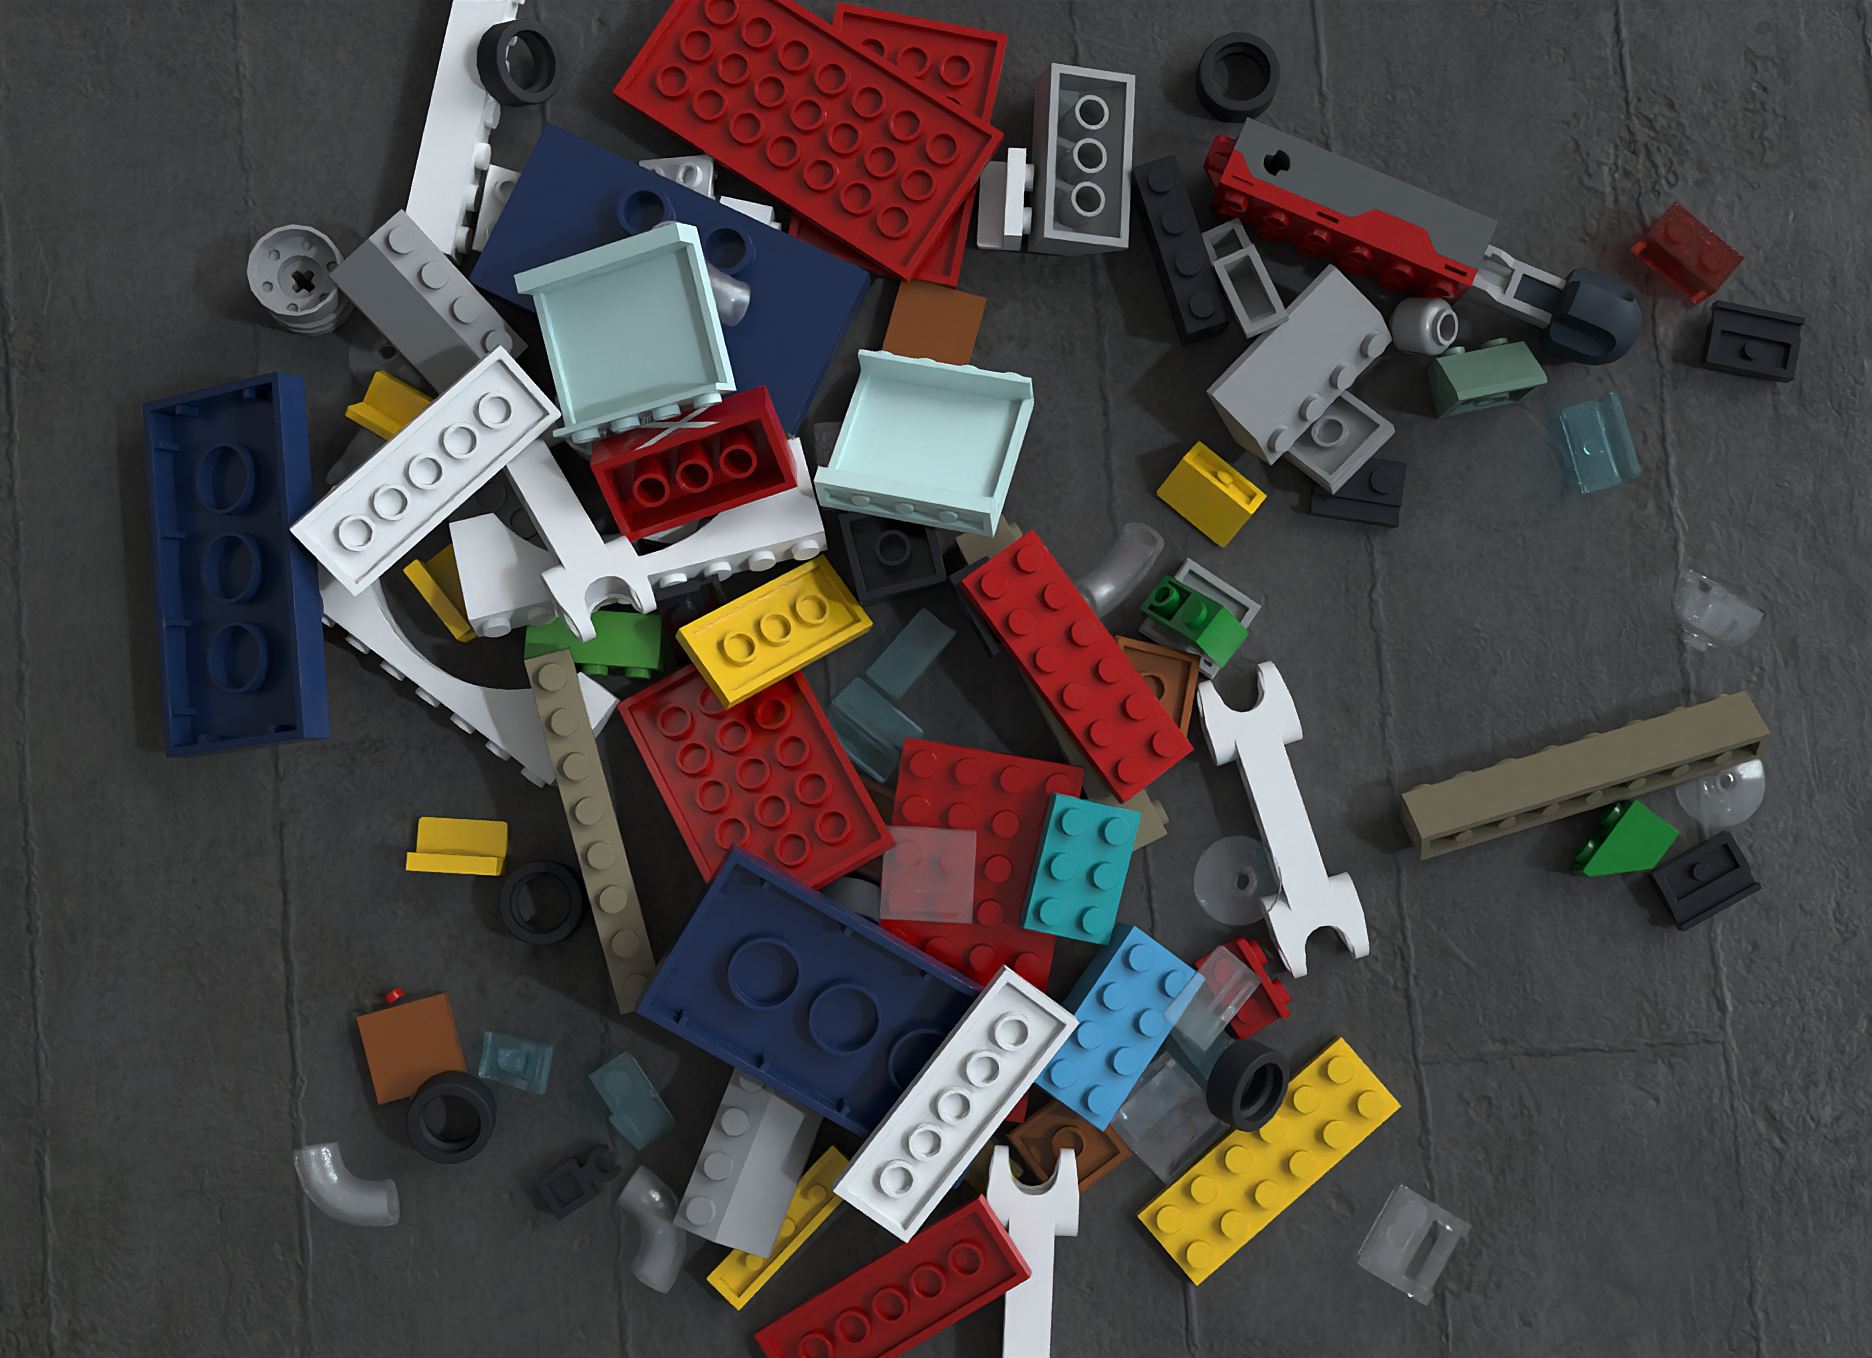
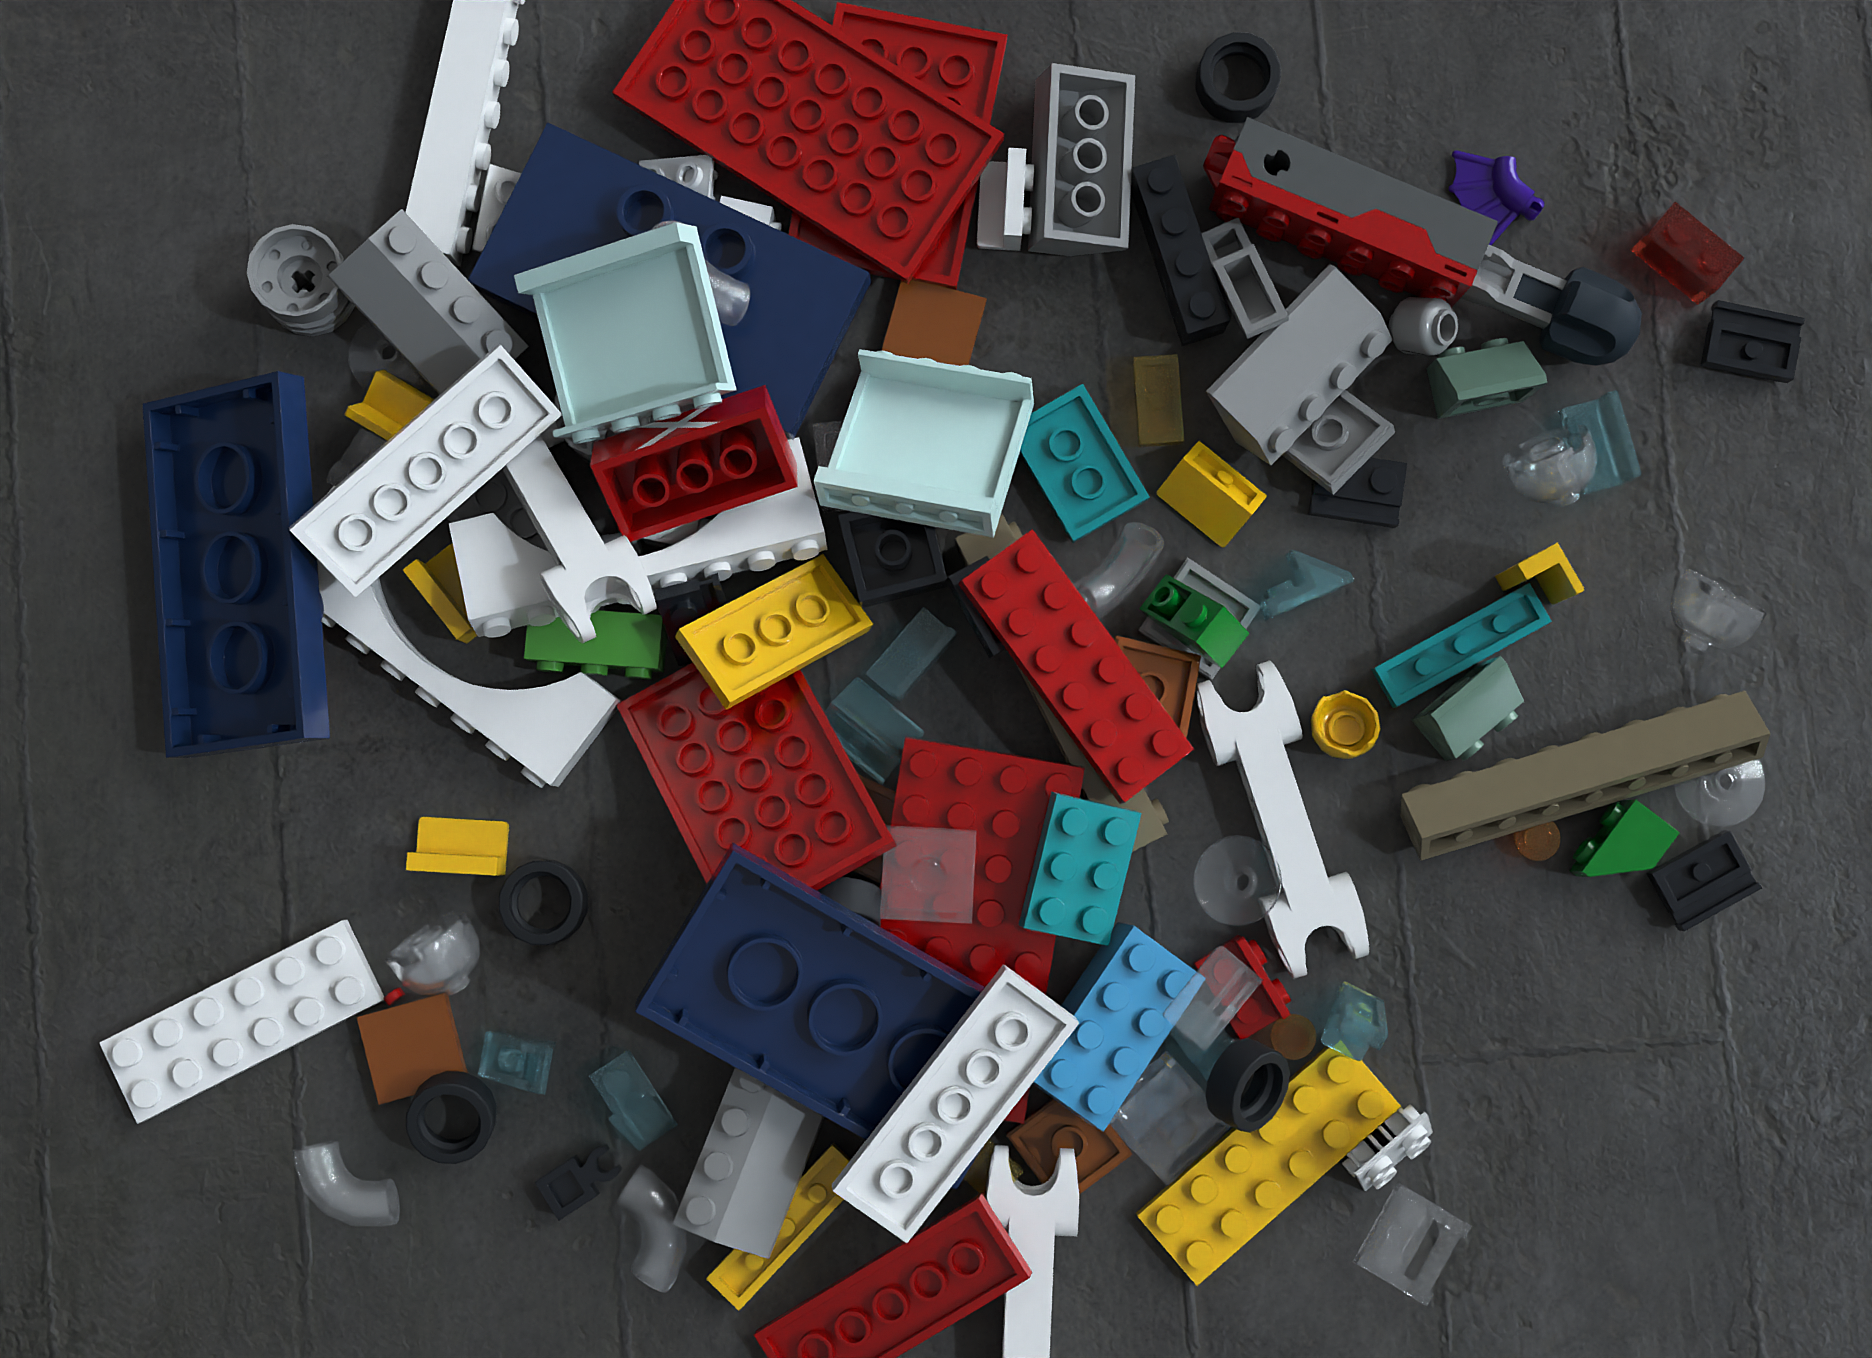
(242, 1021): none -> white plate
(437, 956): none -> clear cylinder
(545, 54): black tyre -> none
(592, 823): dark tan brick -> none
(1079, 464): none -> teal plate
(1158, 400): none -> clear yellow plate
(1293, 1036): none -> clear orange plate
(1313, 579): none -> clear light blue slope
(1345, 725): none -> yellow hair
(1355, 1022): none -> clear light blue slope
(1410, 1140): none -> white hinge
(1461, 645): none -> teal plate
(1470, 709): none -> sand green slope
(1493, 190): none -> dark purple arm
(1538, 841): none -> clear orange plate
(1551, 571): none -> yellow panel
(1553, 466): none -> clear cylinder

